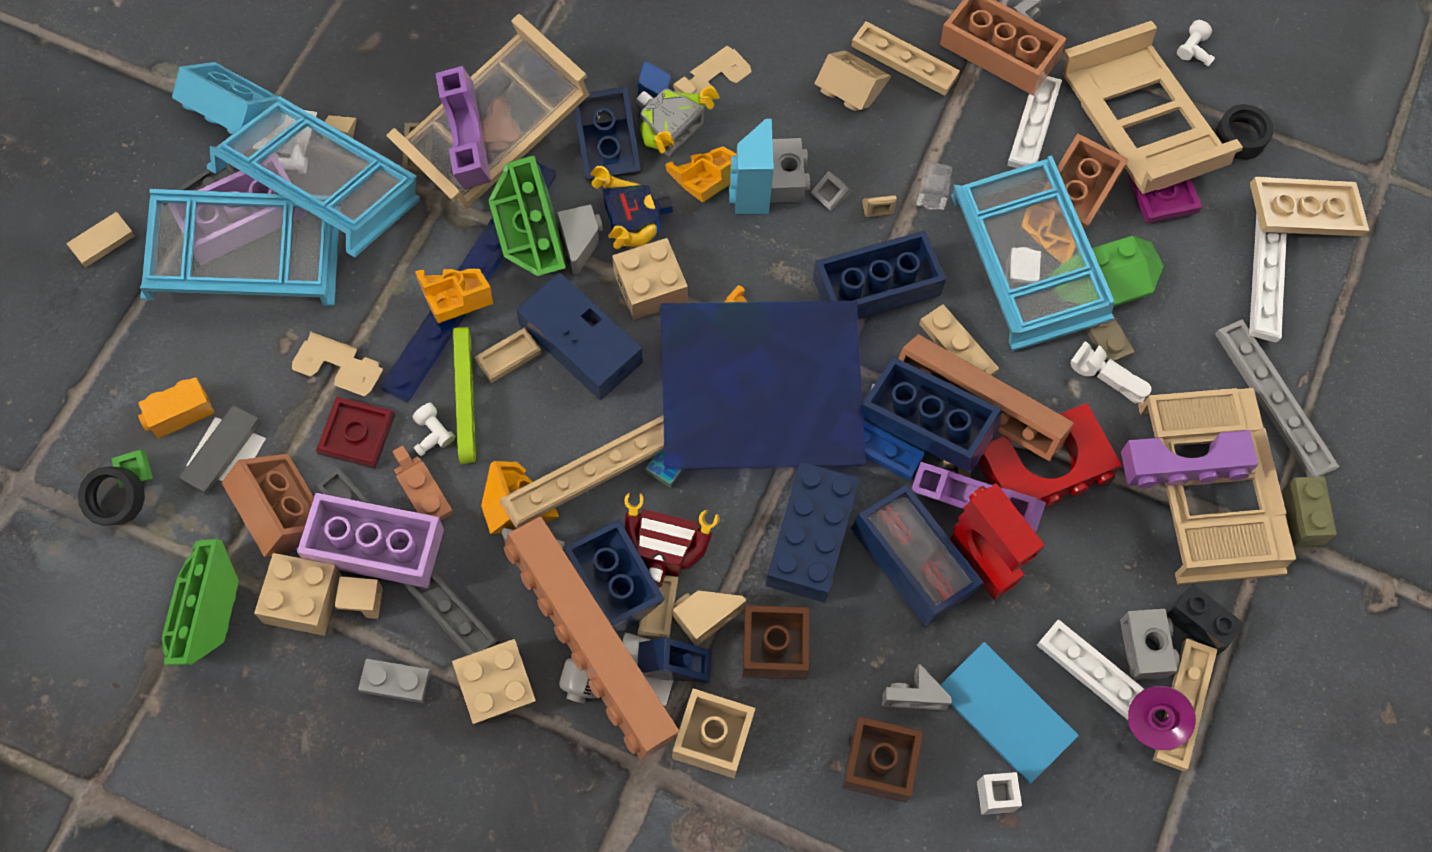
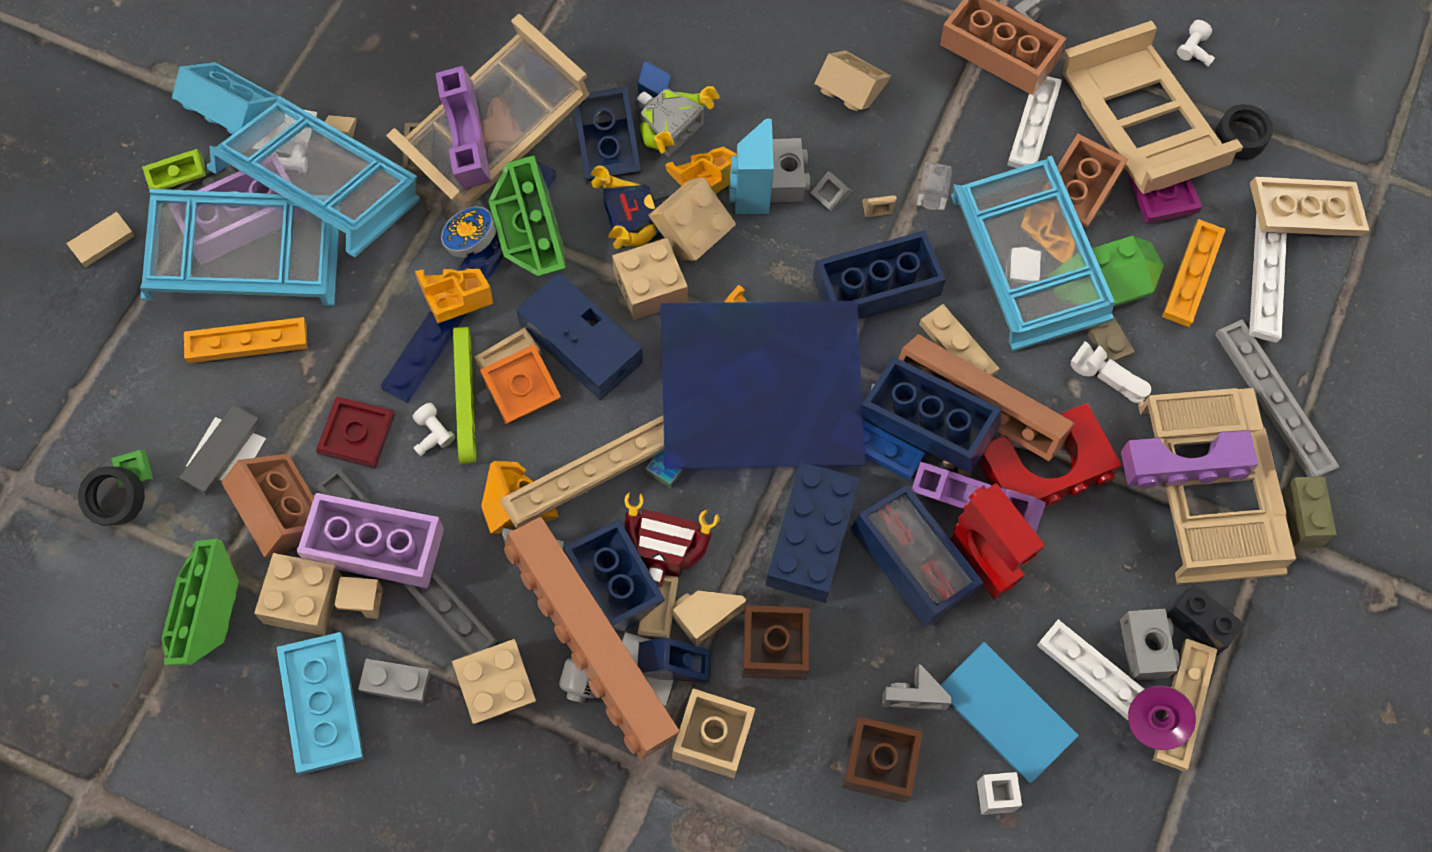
(175, 170): none -> lime slope
(175, 408): light orange brick -> none
(245, 340): none -> light orange plate
(320, 703): none -> medium azure plate
(353, 375): tan piece -> none
(420, 486): nougat hinge -> none
(468, 231): none -> tile
(520, 384): none -> orange plate
(580, 234): light grey slope -> none
(692, 219): none -> tan brick
(718, 63): tan piece -> none
(905, 58): tan plate -> none
(1193, 273): none -> light orange plate

